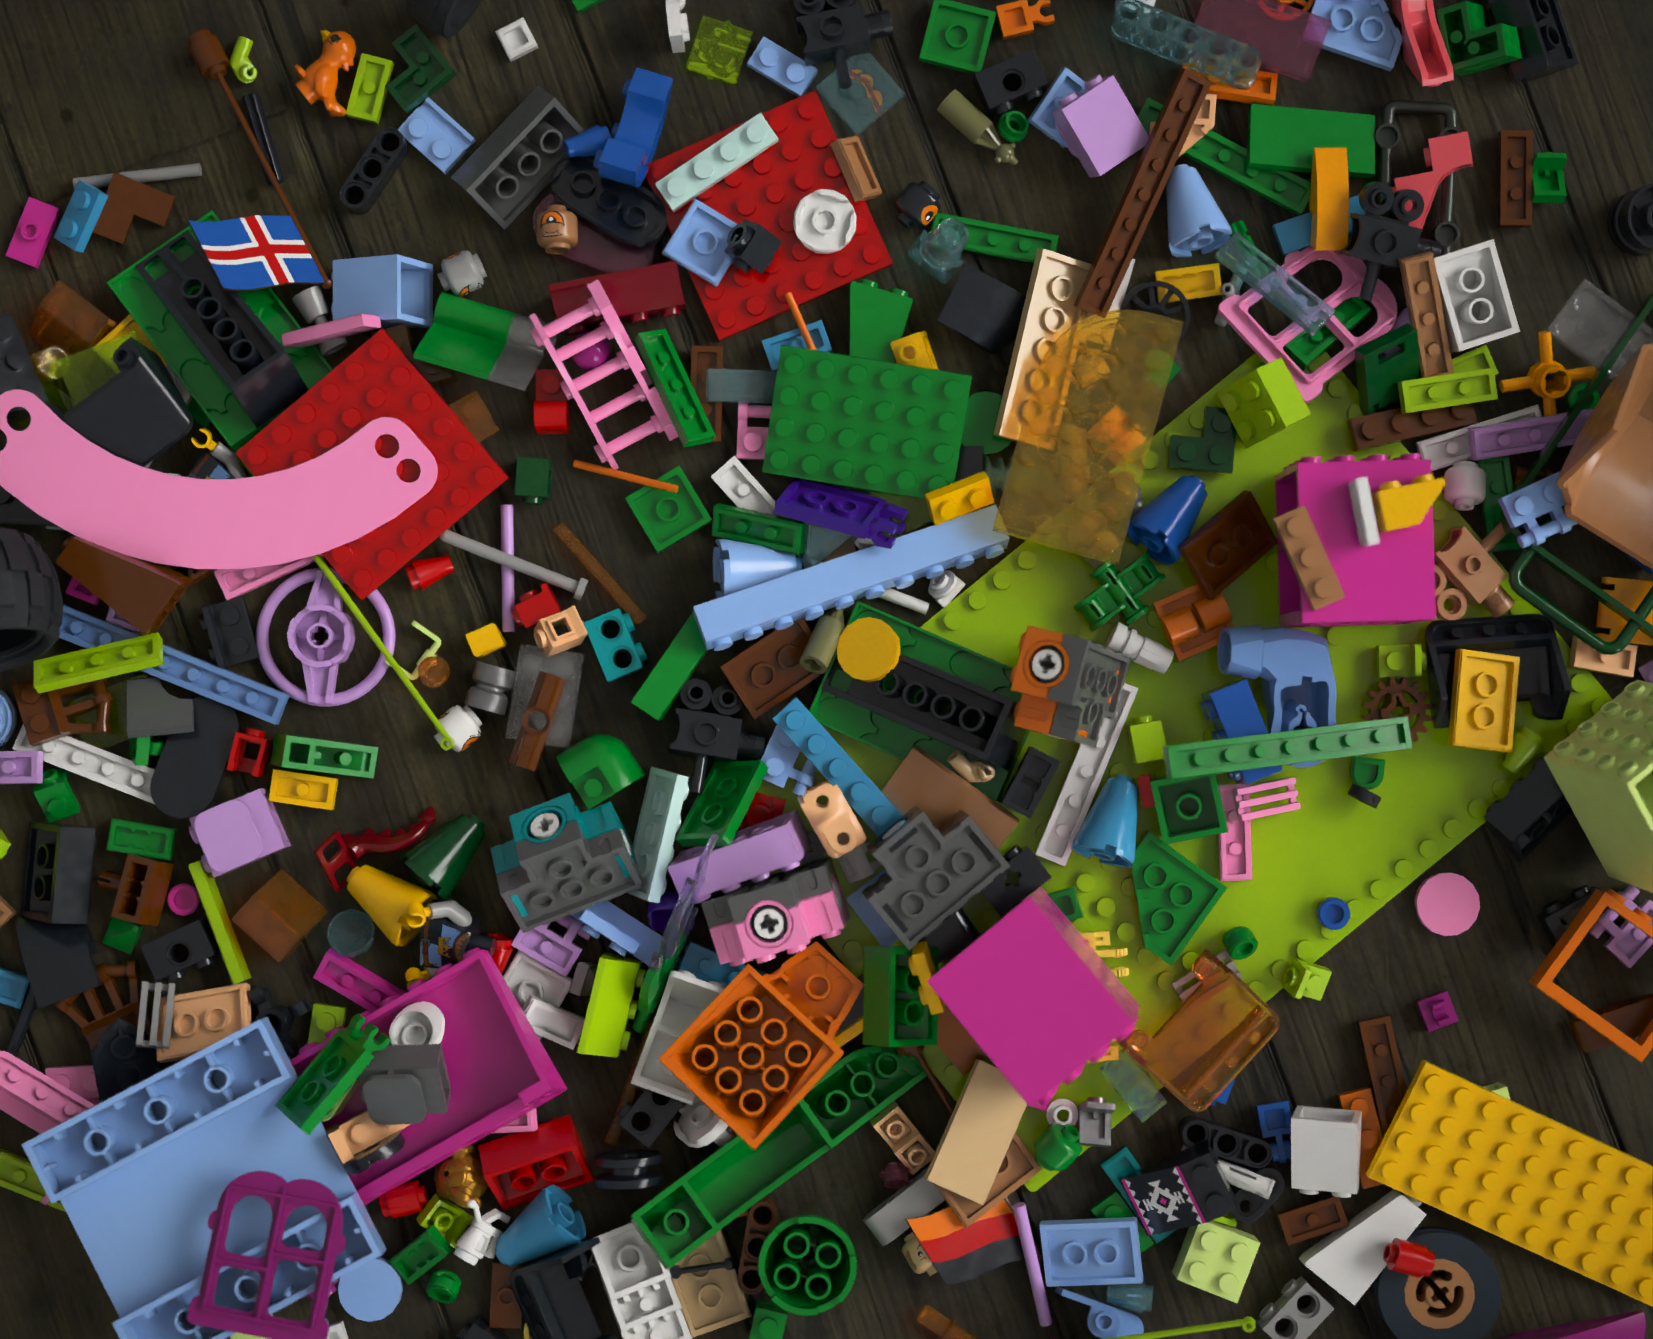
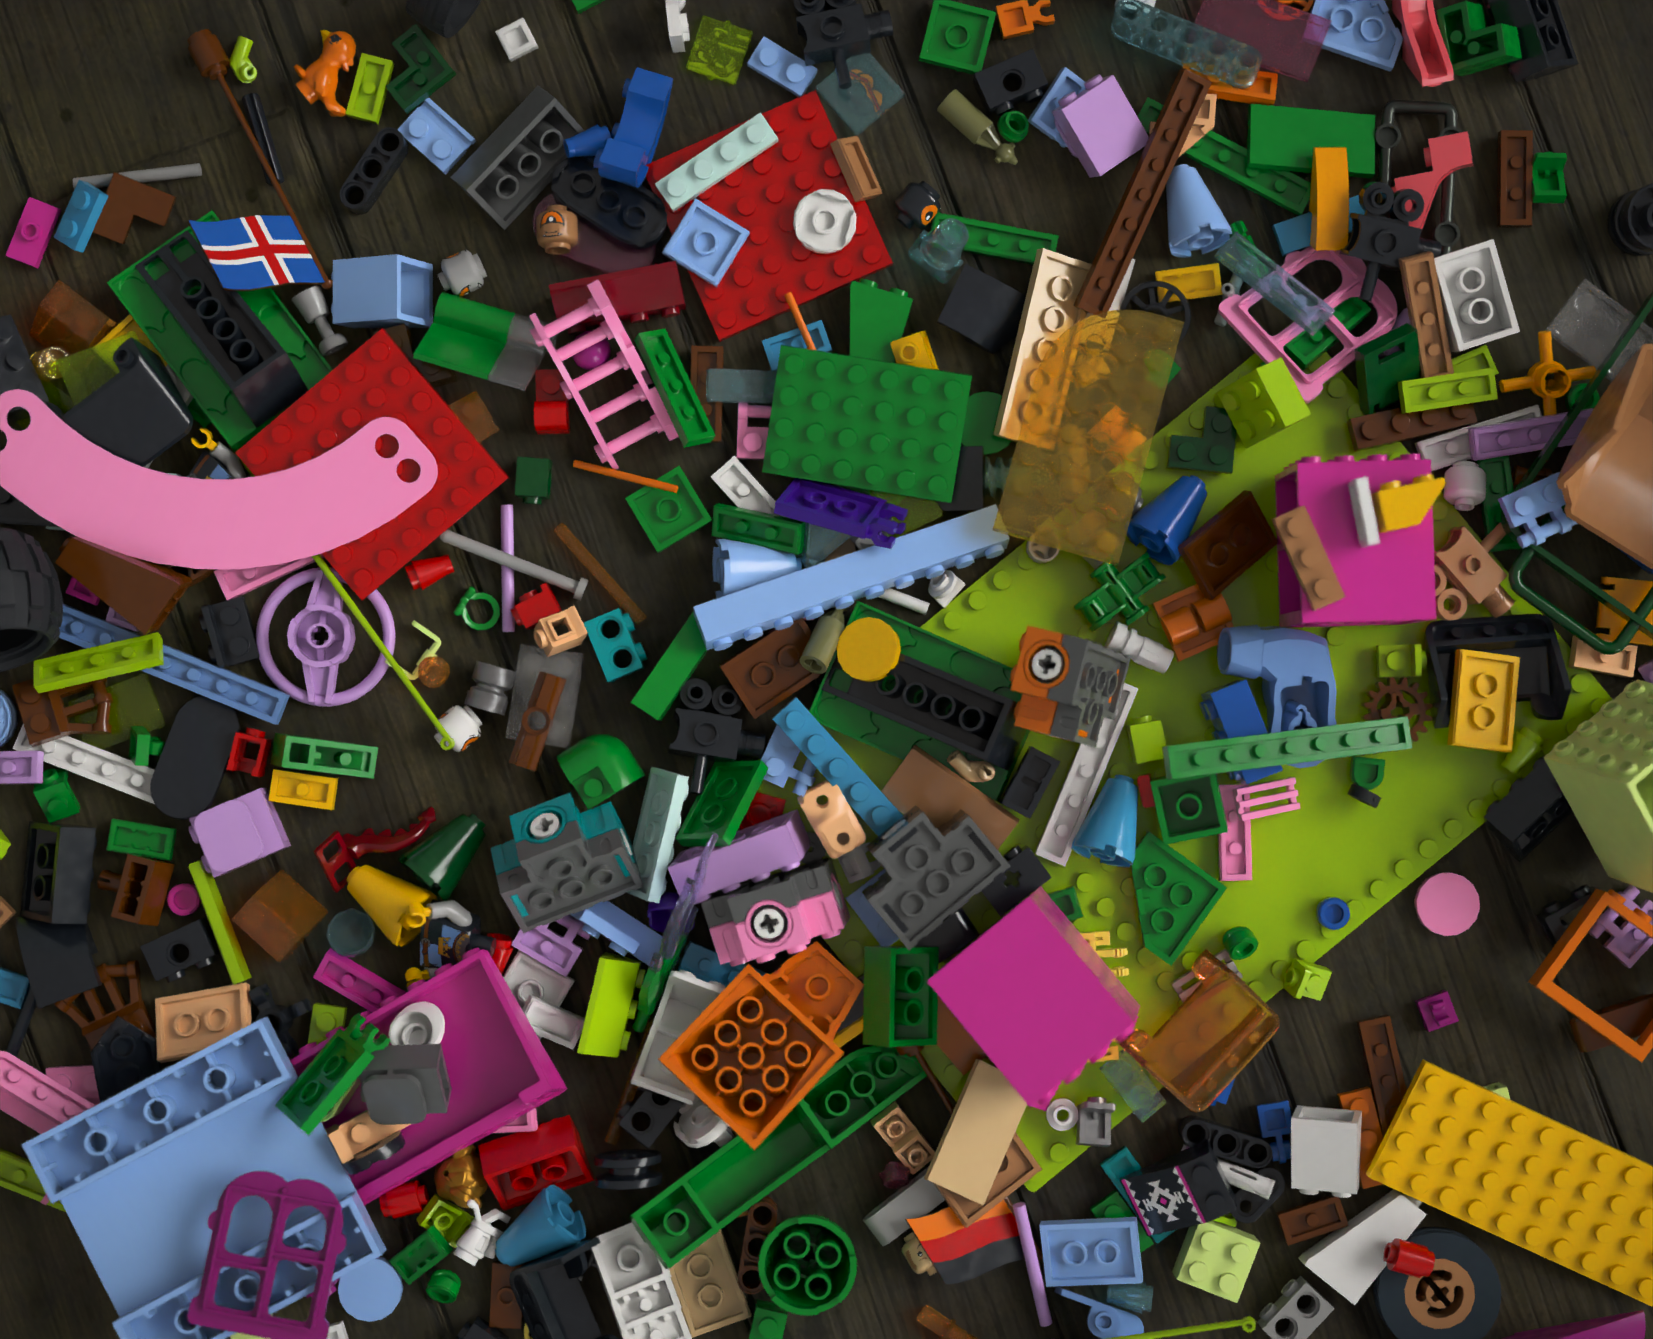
(123, 935): green slope -> none
(155, 711): dark grey tile -> none
(158, 987): light grey tile -> none
(331, 330): bright pink tile -> none
(471, 594): none -> green piece
(486, 640): yellow slope -> none
(583, 979): light grey tile -> none
(676, 1271): black hinge -> none
(751, 247): black brick -> none
(923, 966): yellow plate -> none
(959, 498): yellow plate -> none
(1046, 555): none -> light grey wheel
(1057, 1147): green head -> none

